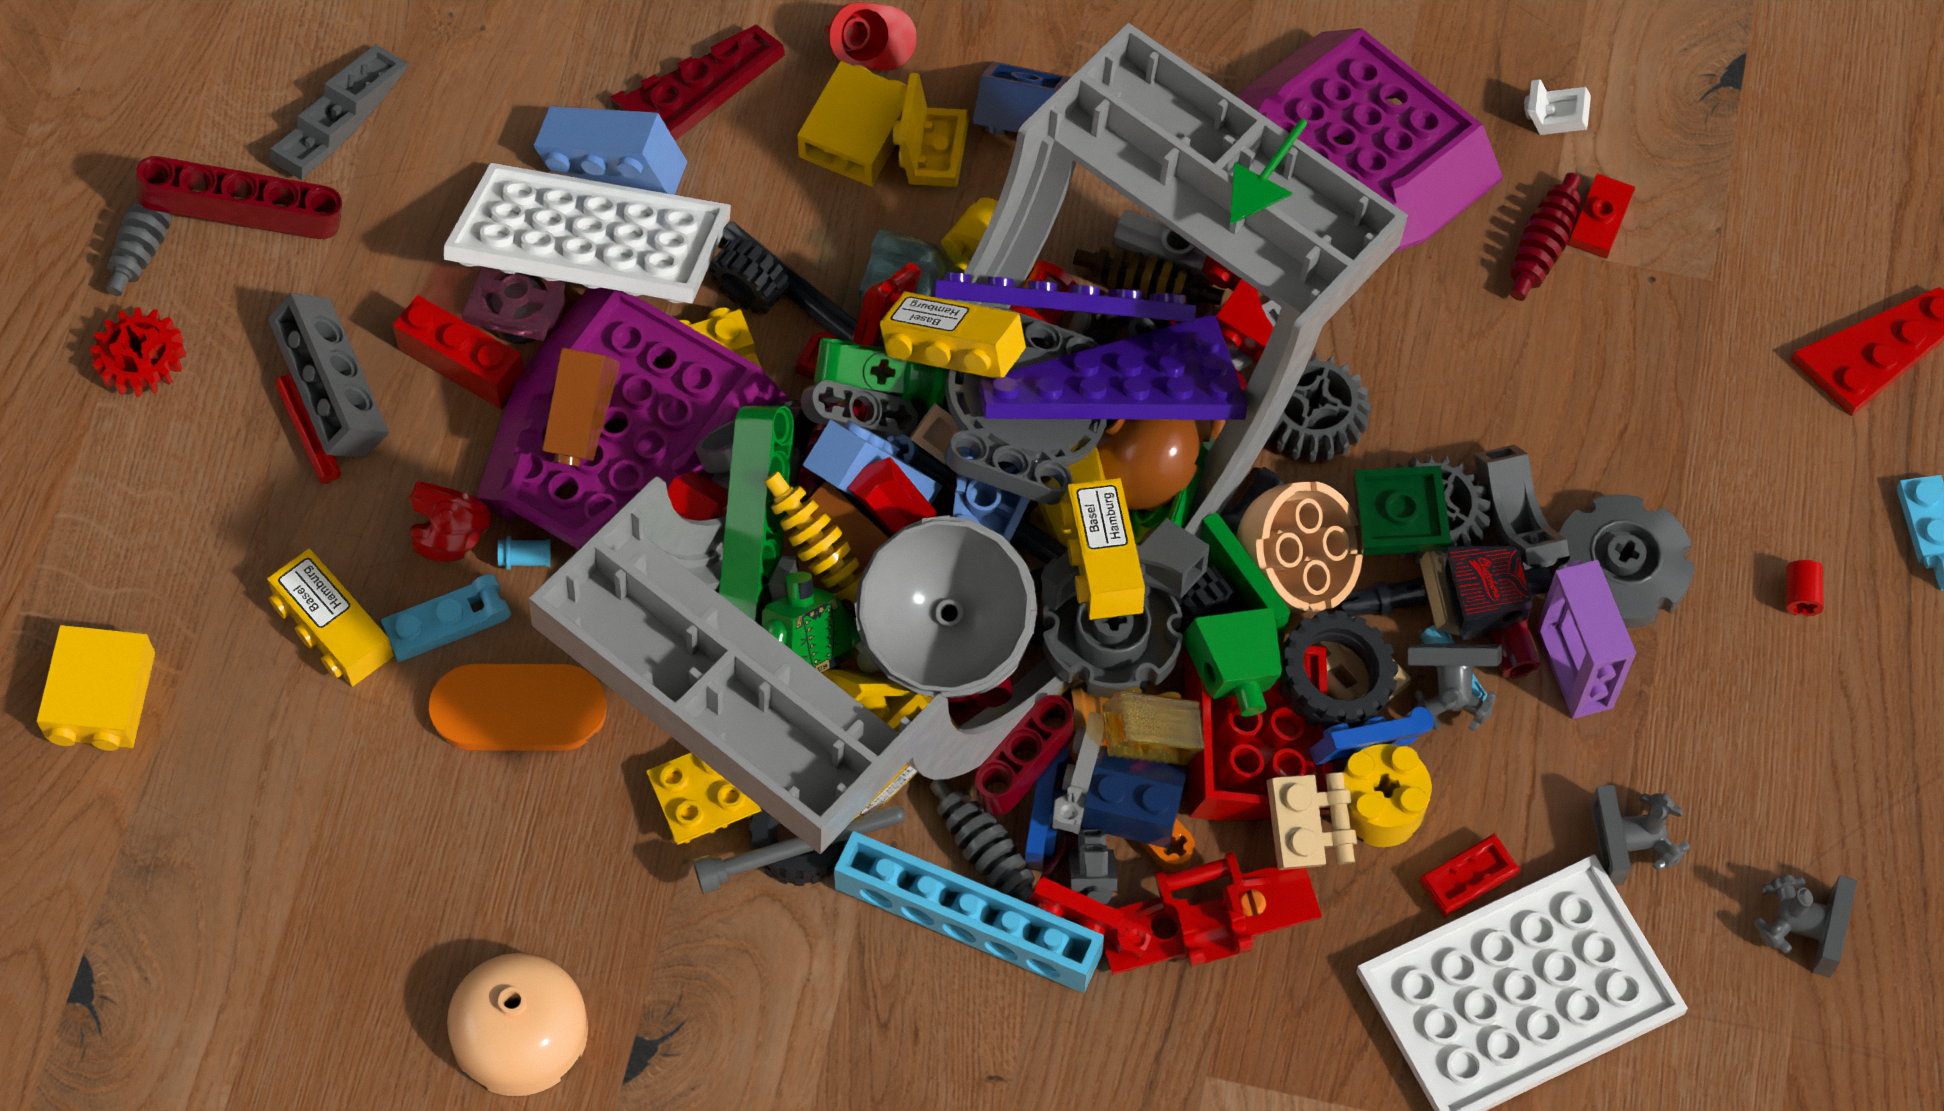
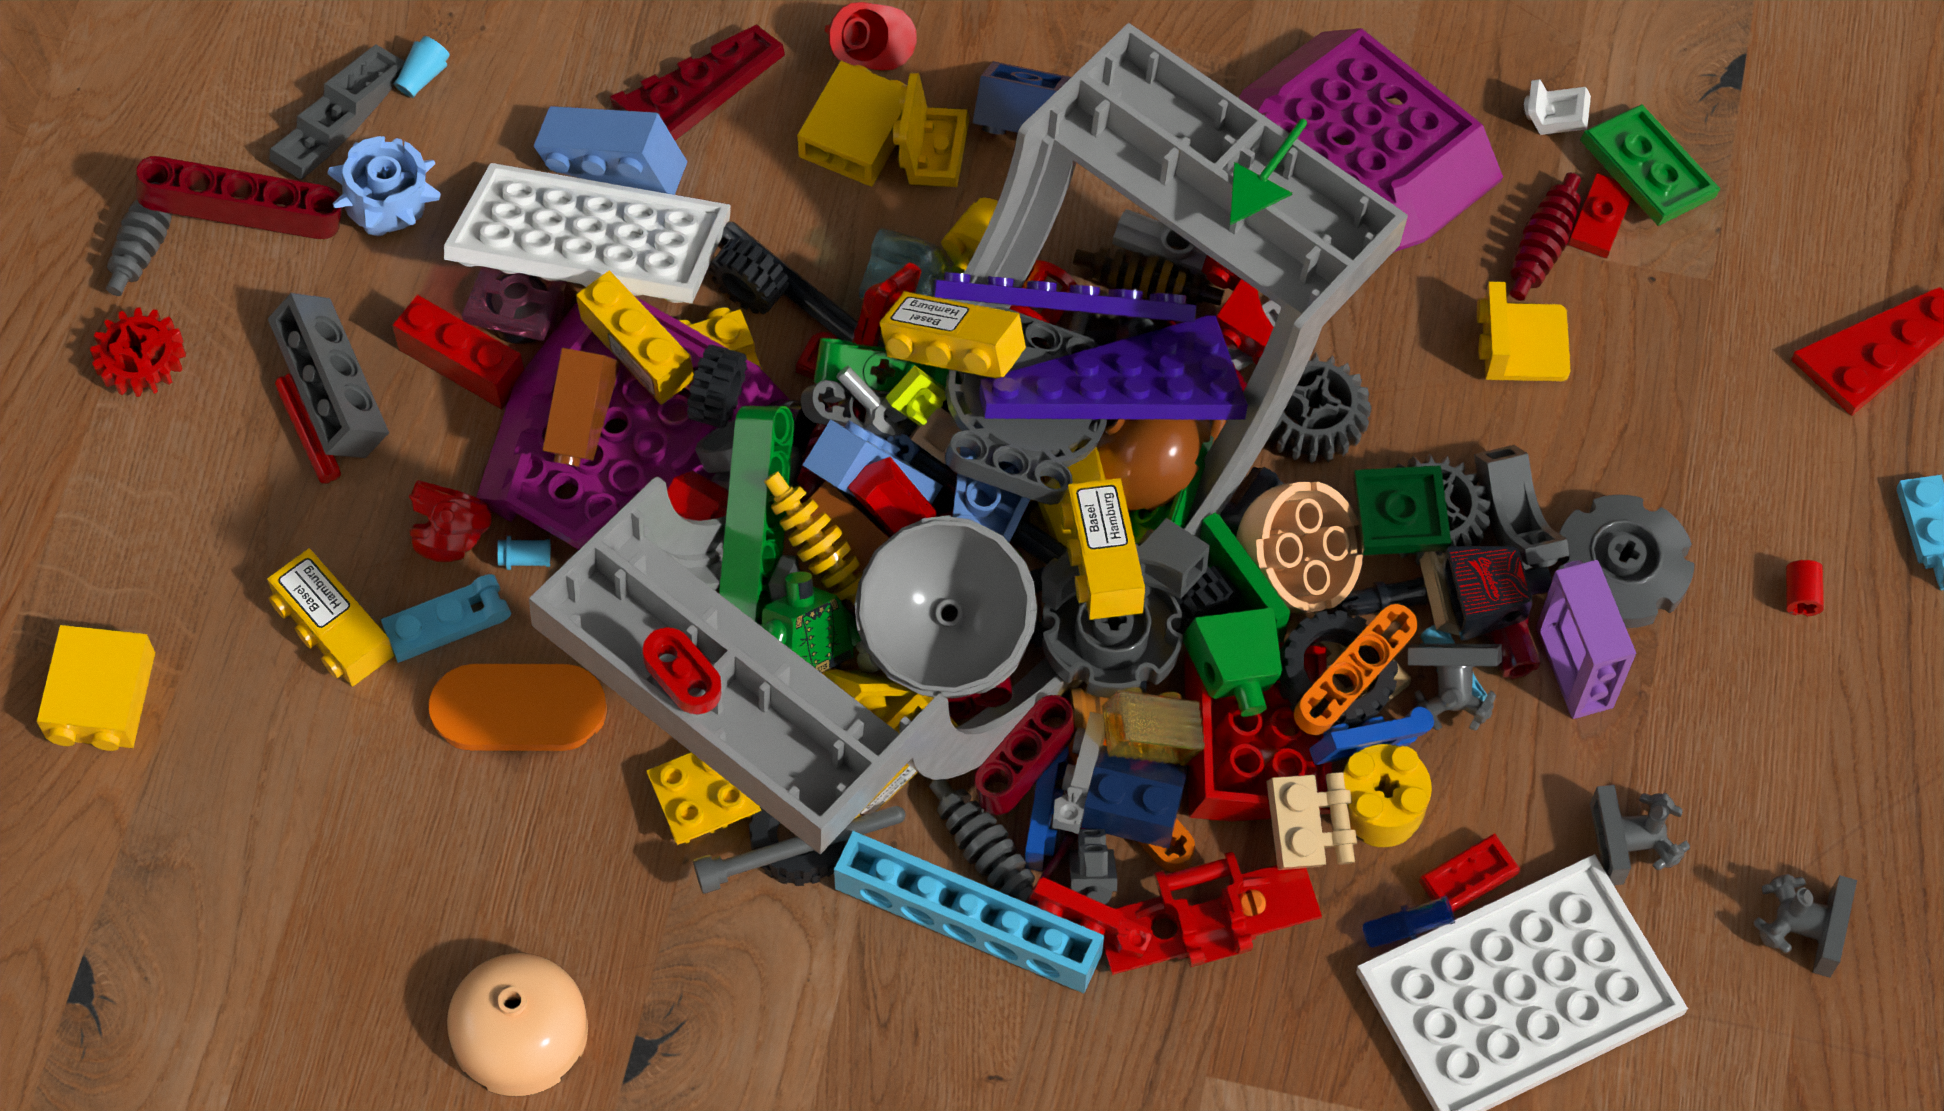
(384, 185): none -> light blue brick
(423, 64): none -> medium azure cone
(635, 337): none -> yellow brick
(684, 673): none -> red plate
(716, 386): none -> black tyre
(874, 405): none -> light grey bar
(917, 396): none -> neon yellow tile
(1355, 668): none -> orange beam
(1408, 922): none -> clear blue axle
(1522, 339): none -> yellow bracket
(1650, 164): none -> green tile

